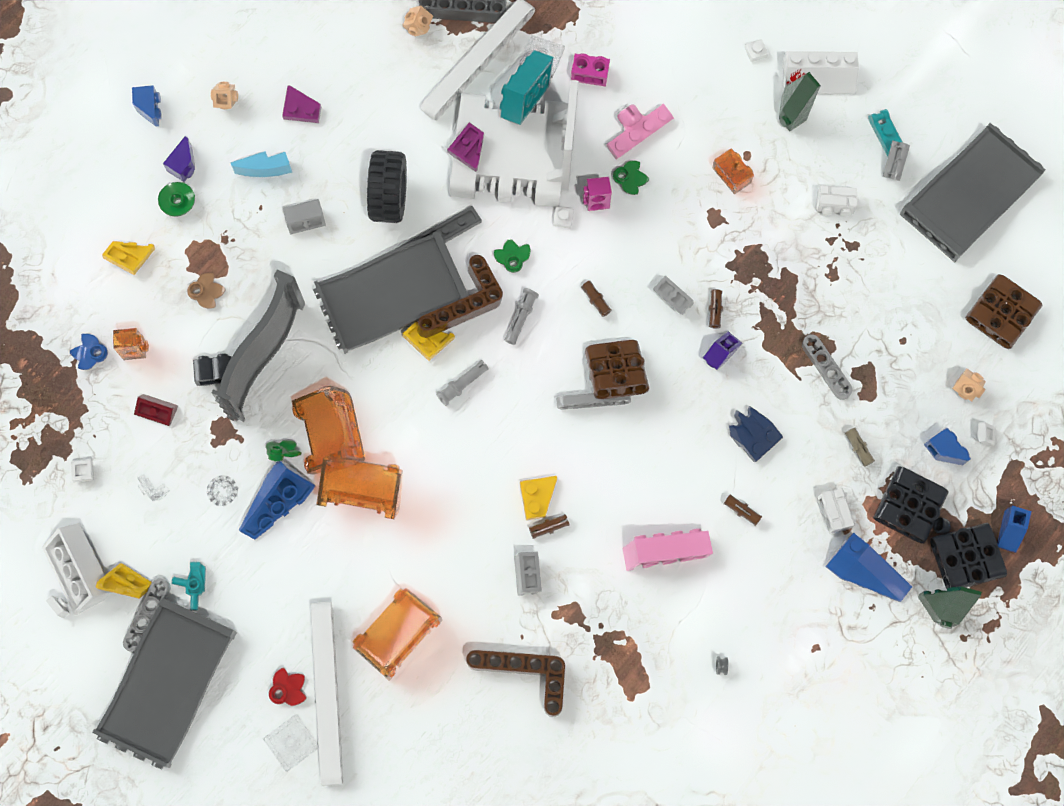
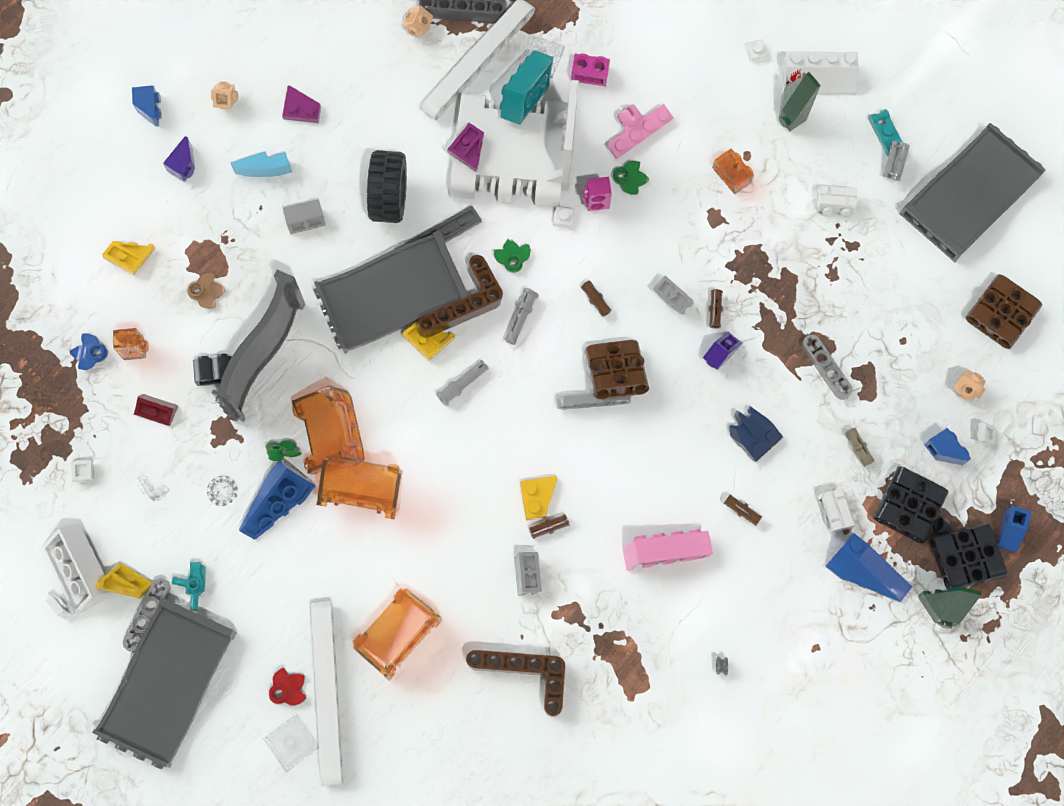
(171, 193): green dish -> none

